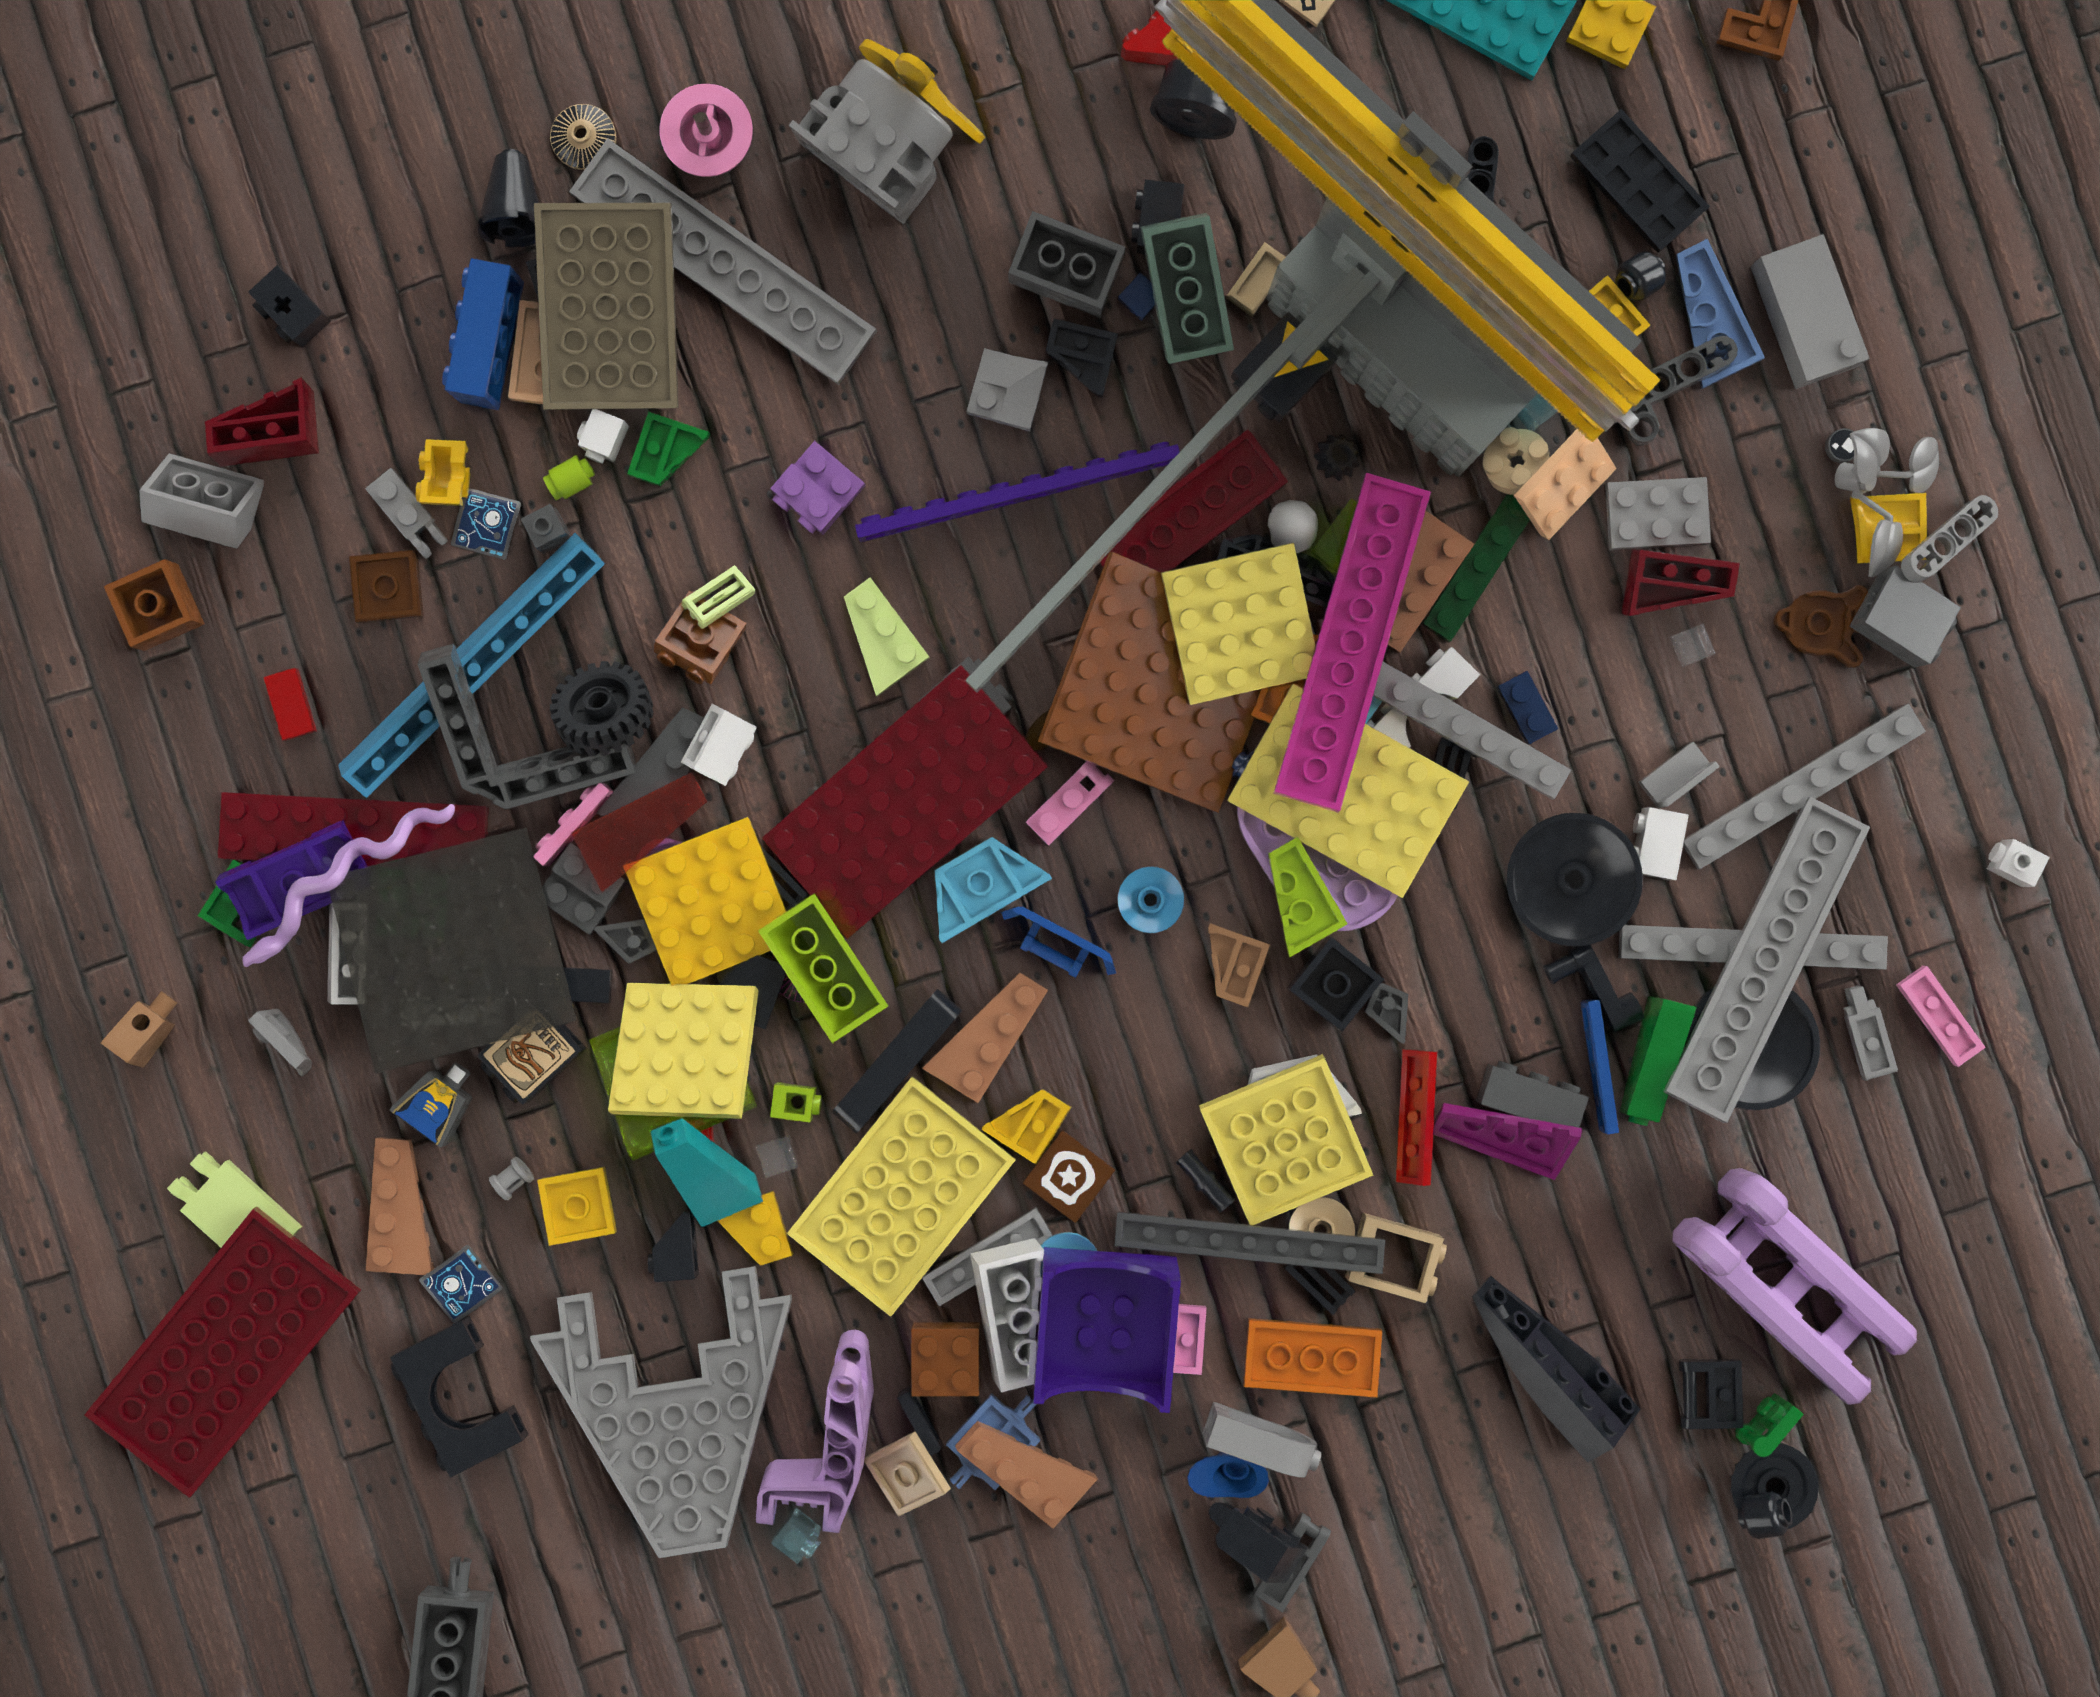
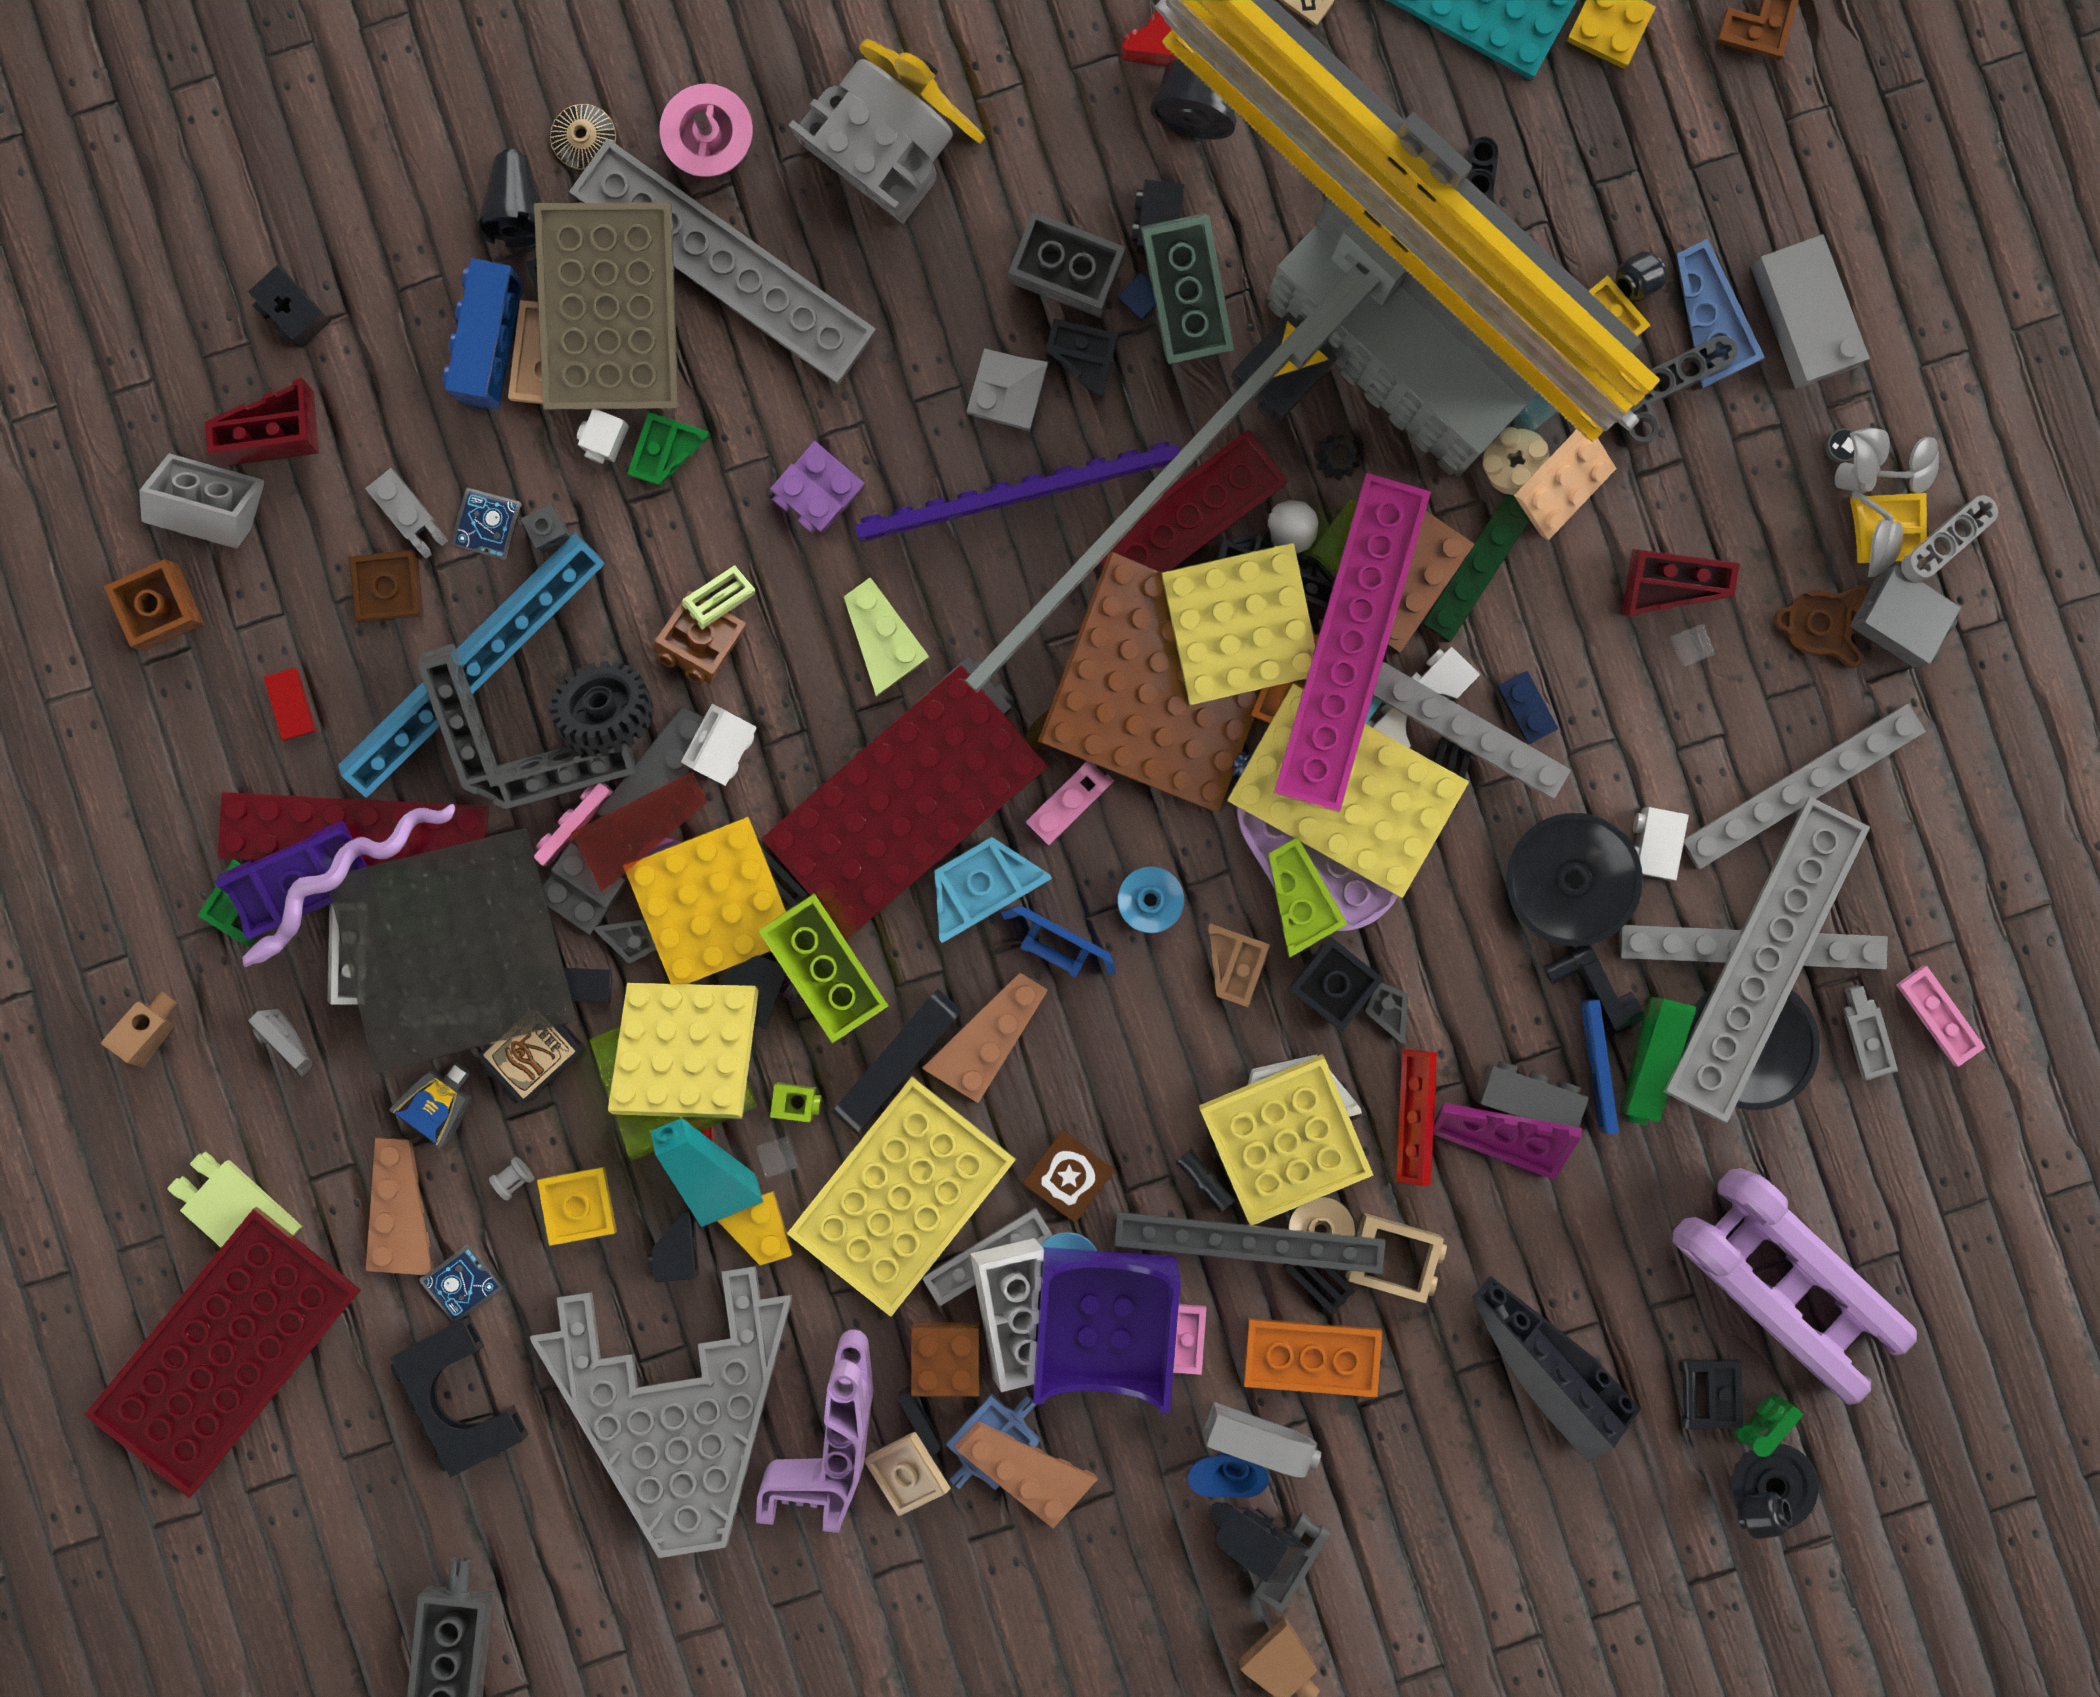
(445, 473): yellow cylinder -> none
(569, 477): lime brick -> none
(797, 1536): clear light blue brick -> none
(1029, 1125): yellow wing -> none
(1256, 280): tan tile -> none
(1639, 181): black plate -> none
(1657, 513): light grey plate -> none
(1677, 775): light grey panel -> none
(2017, 862): white brick -> none

